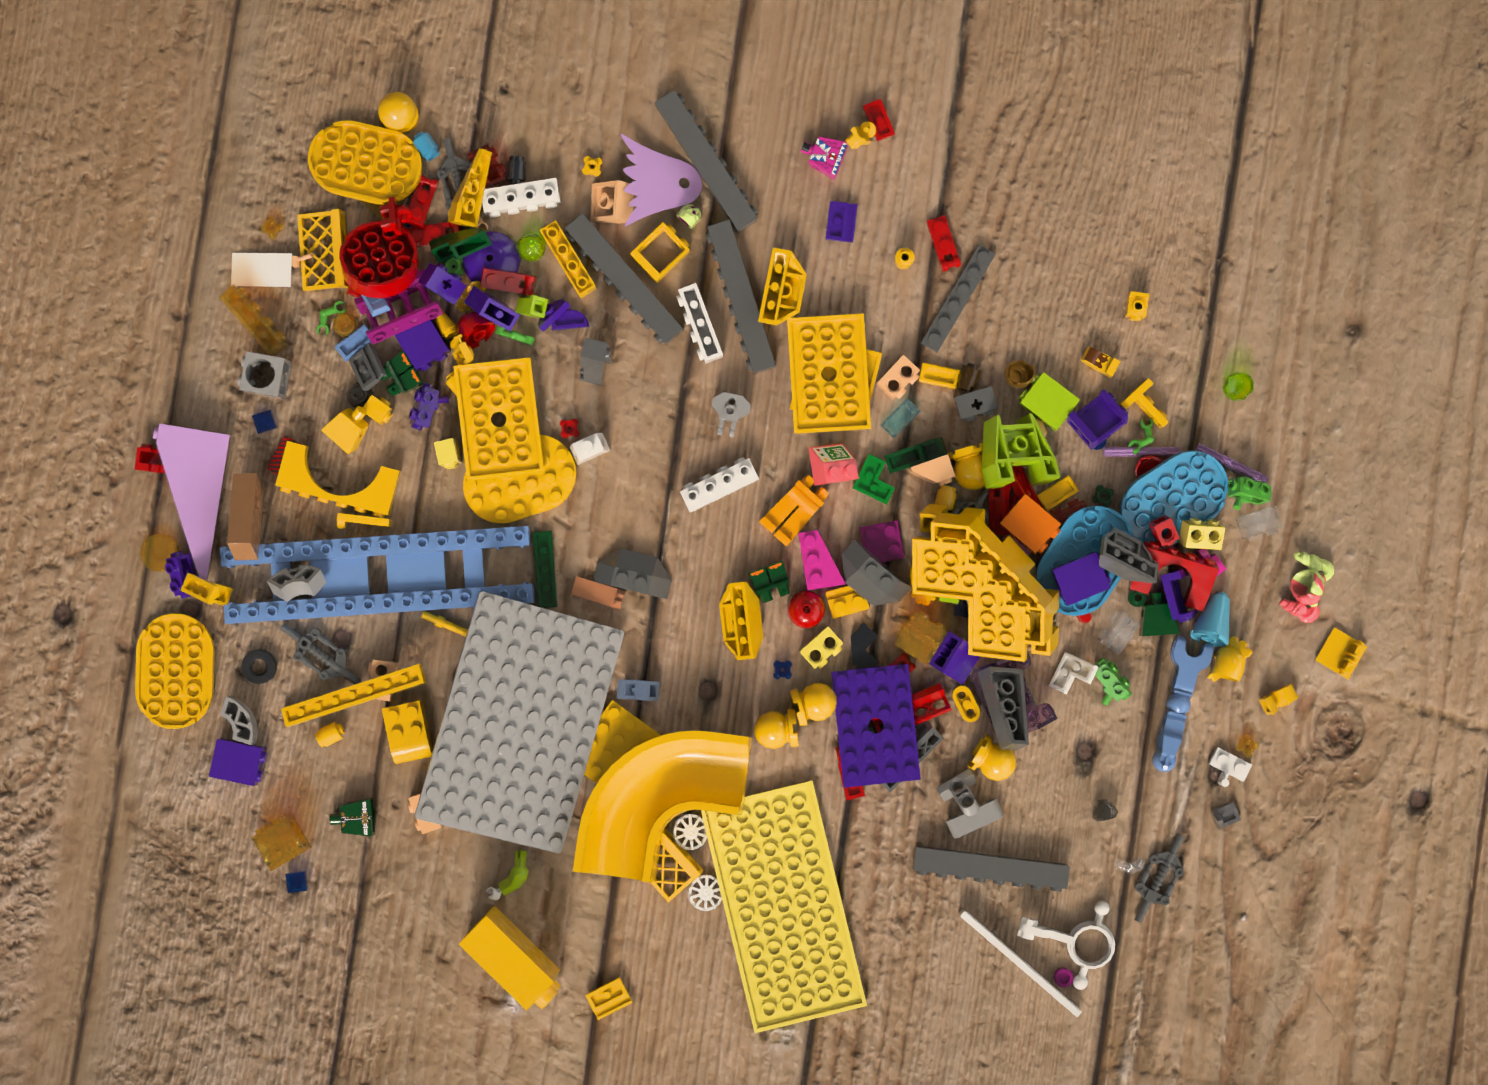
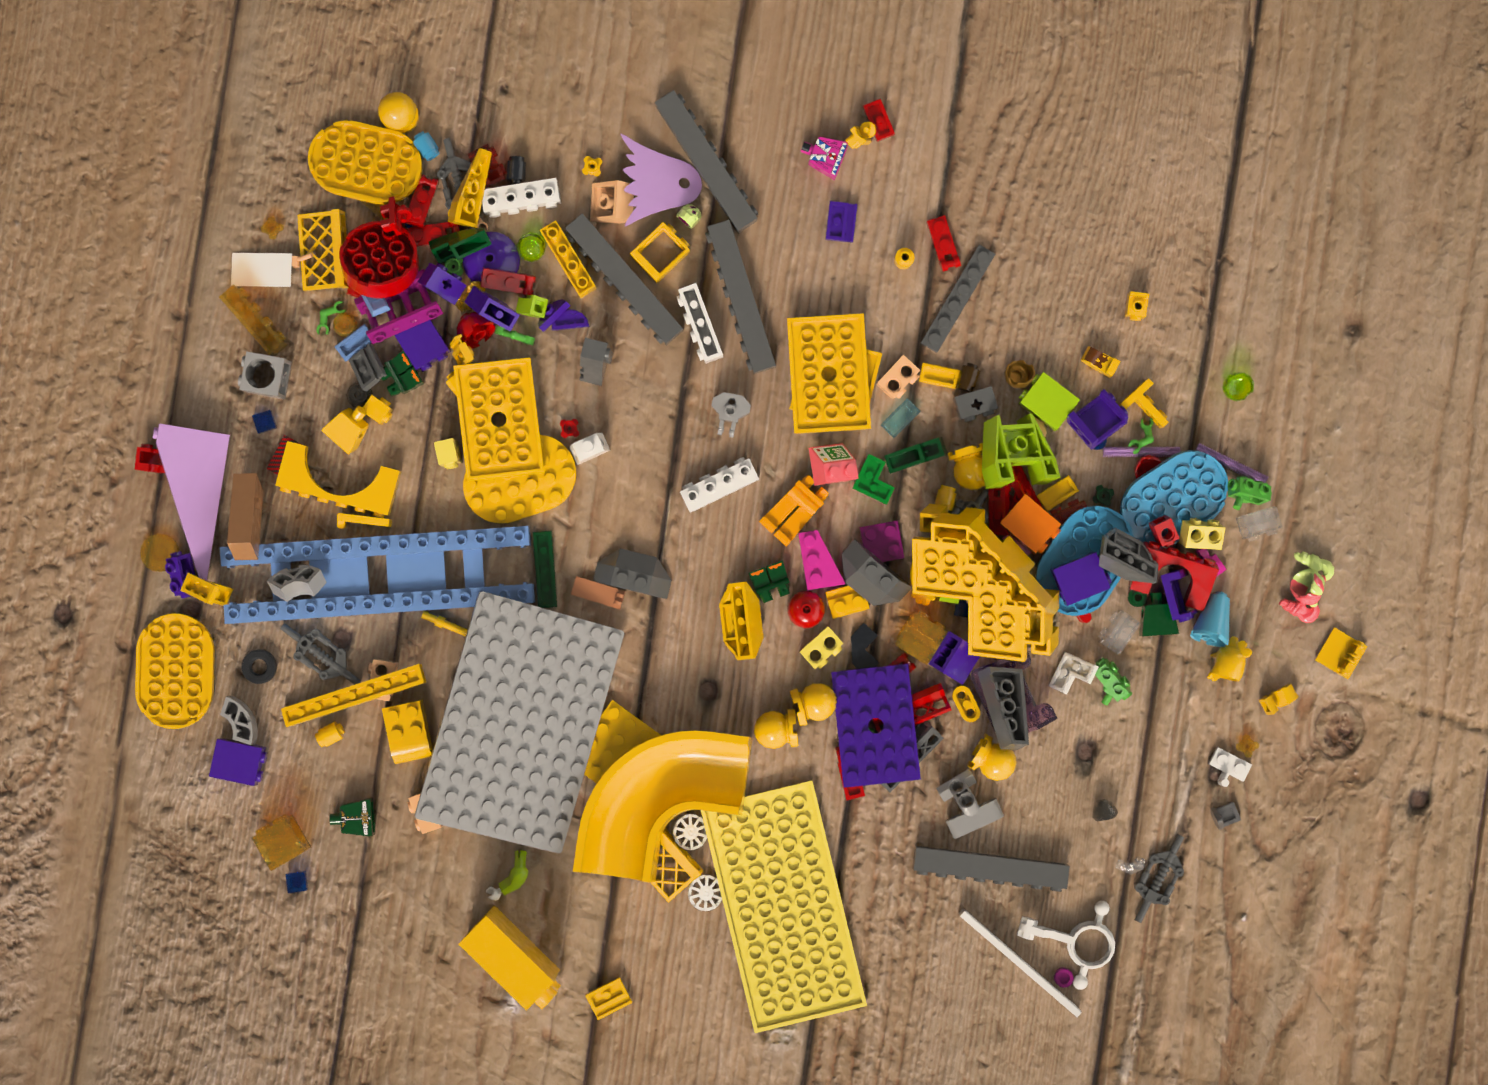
(426, 402): dark purple brick -> none
(446, 326): yellow cone -> none
(638, 689): sand blue brick -> none
(778, 673): clear blue plate -> none
(783, 288): yellow wedge -> none
(935, 470): light nougat slope -> none
(1179, 702): medium blue piece -> none

